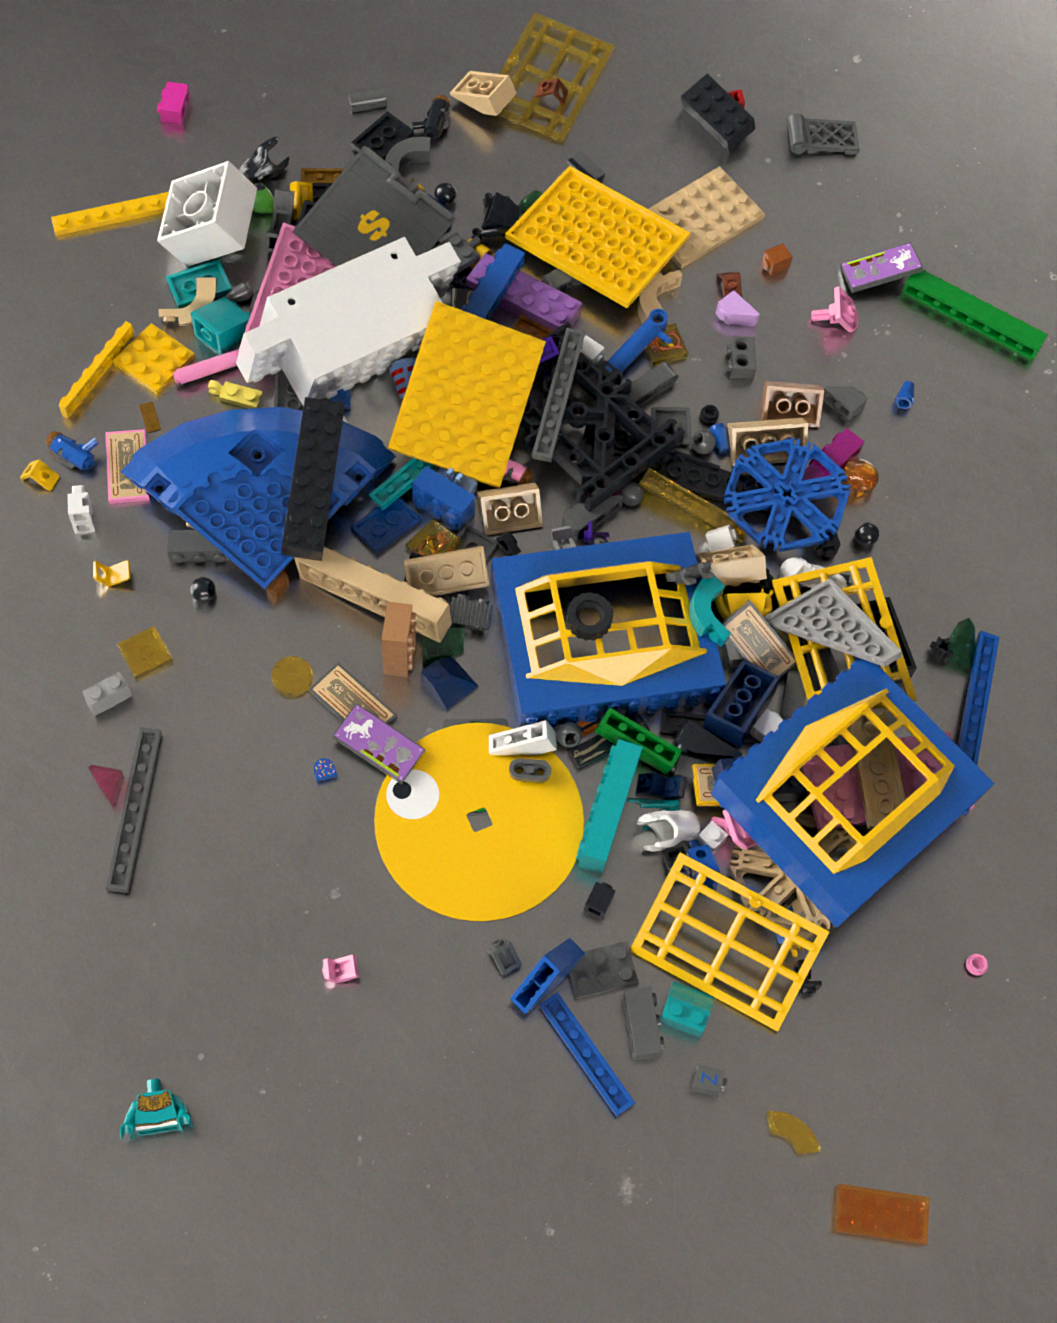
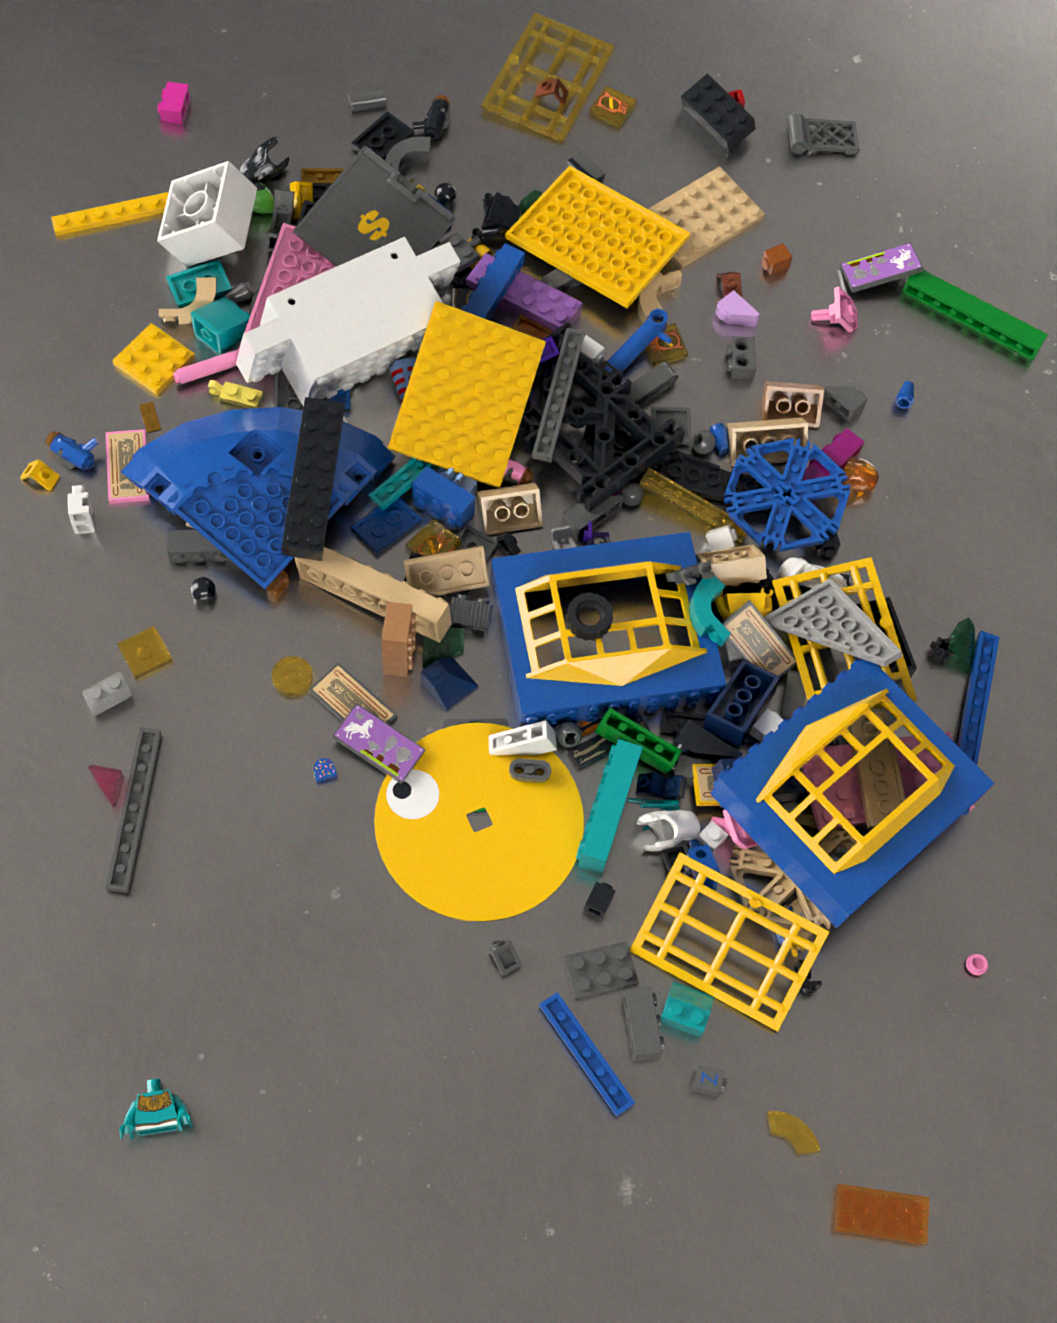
(96, 370): yellow plate -> none
(112, 575): yellow bracket -> none
(341, 969): bright pink bracket -> none
(485, 91): tan slope -> none
(547, 975): blue brick -> none
(613, 106): none -> clear yellow tile
(709, 409): black plate -> none
(867, 534): black piece -> none

